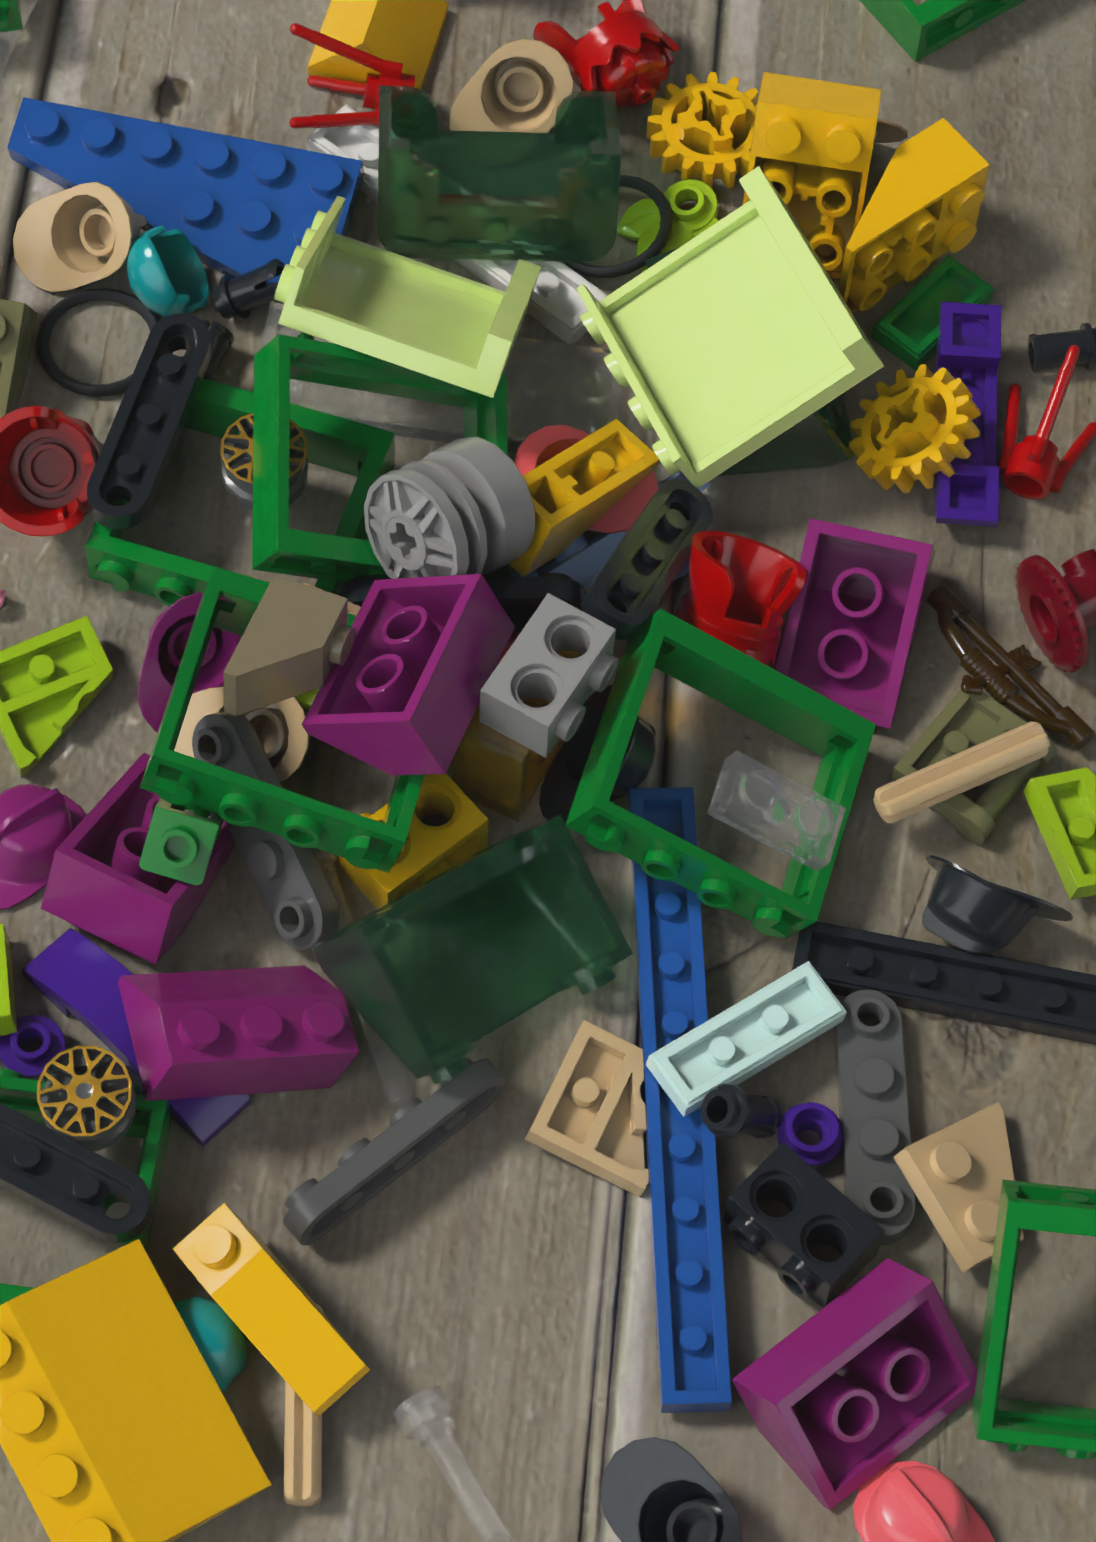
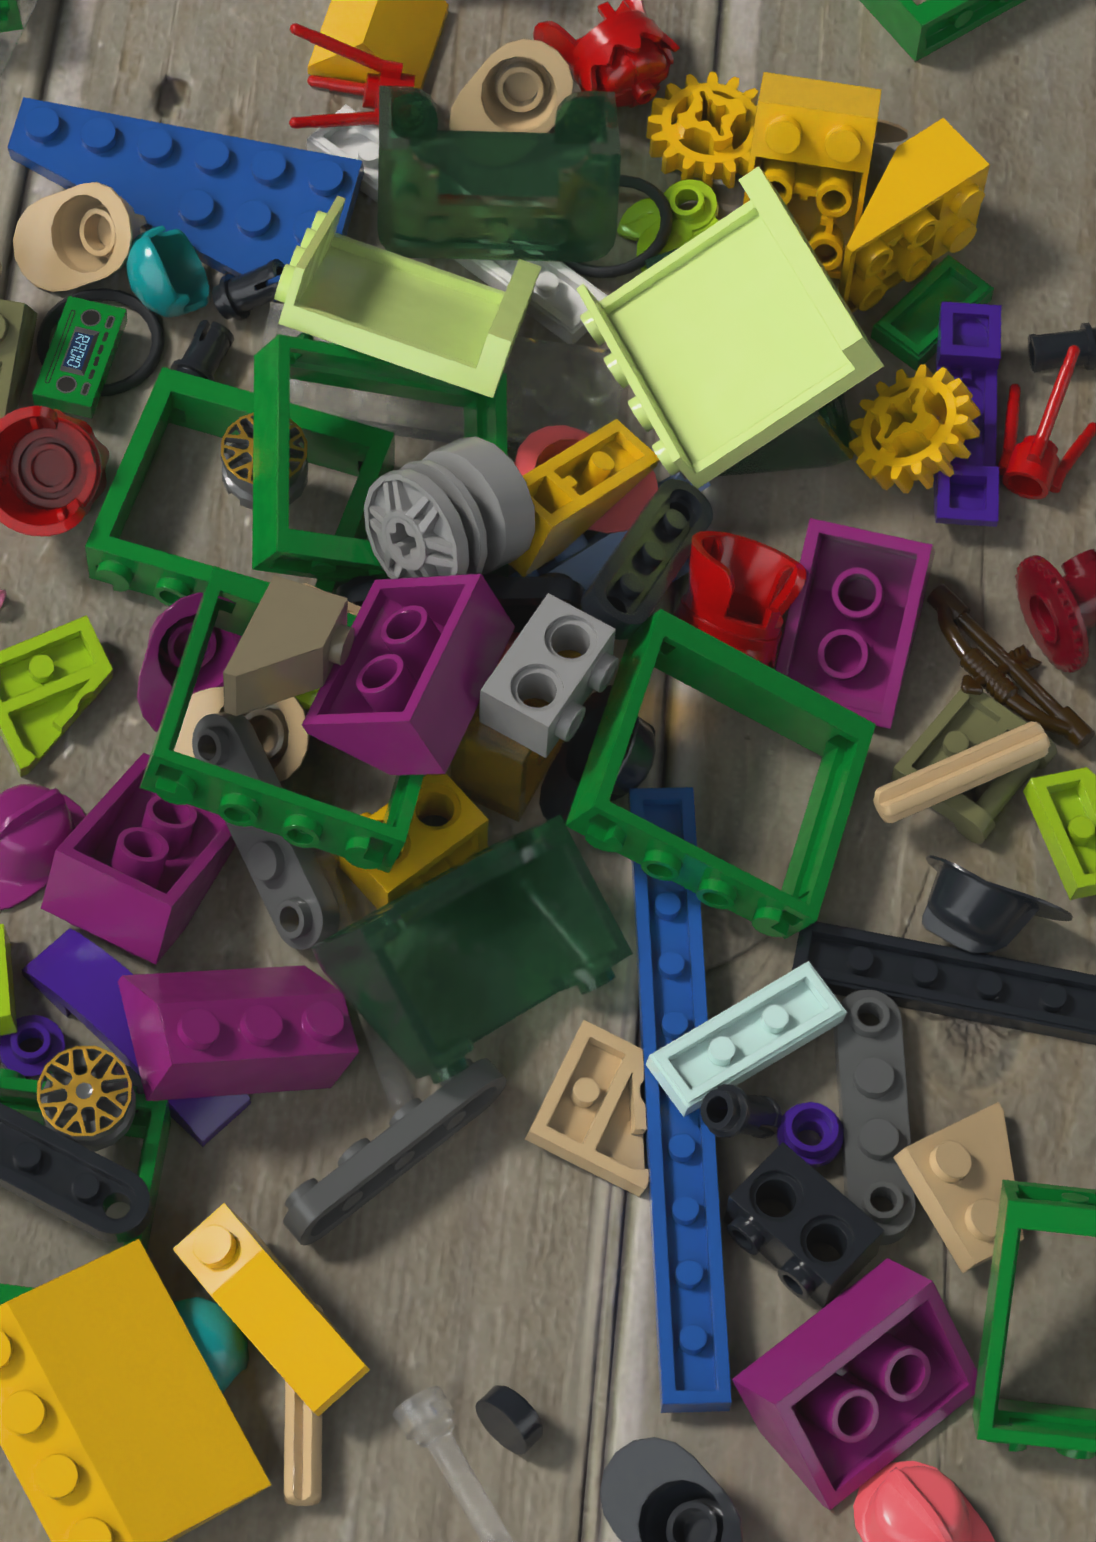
(80, 357): none -> green tile
(149, 421): black plate -> none
(180, 842): green bracket -> none
(509, 1419): none -> black tile
(776, 810): clear plate -> none

